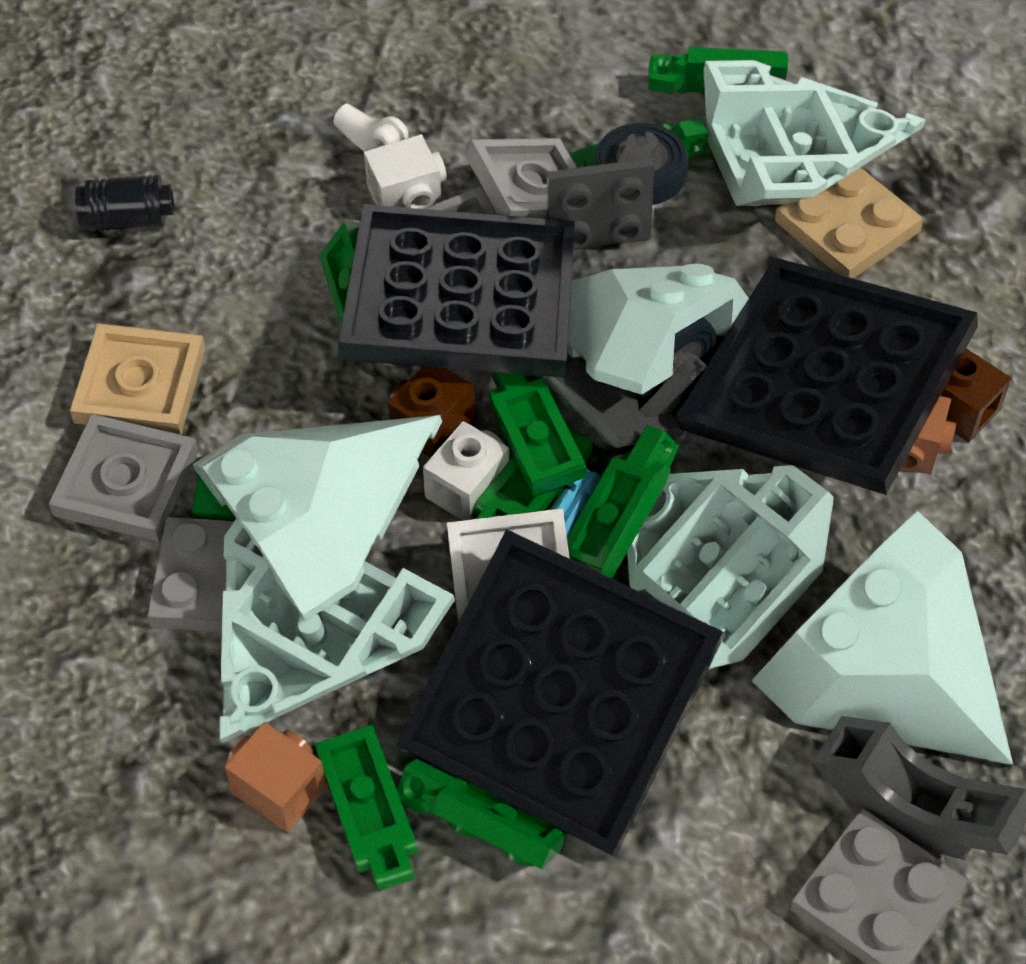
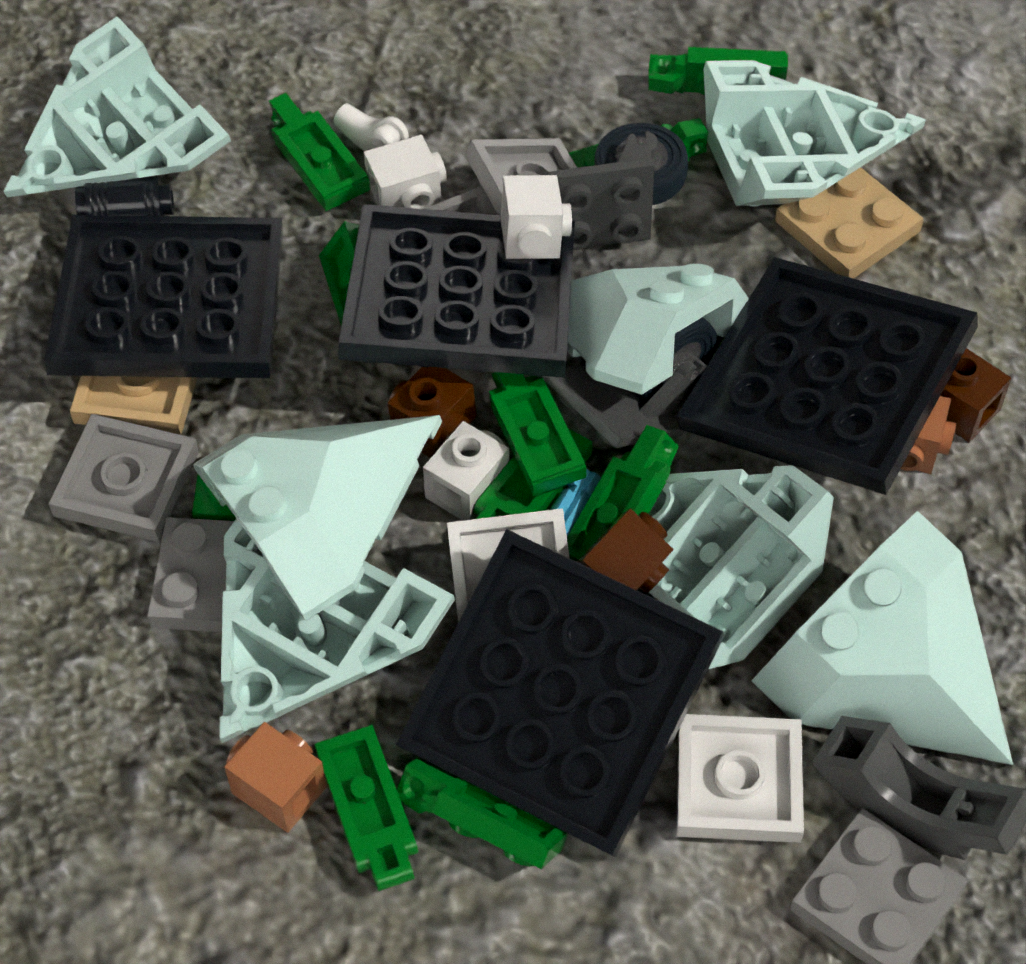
(113, 121): none -> light aqua wedge
(167, 297): none -> black plate
(316, 154): none -> green hinge
(533, 216): none -> white brick
(631, 551): none -> reddish brown brick
(740, 778): none -> white plate

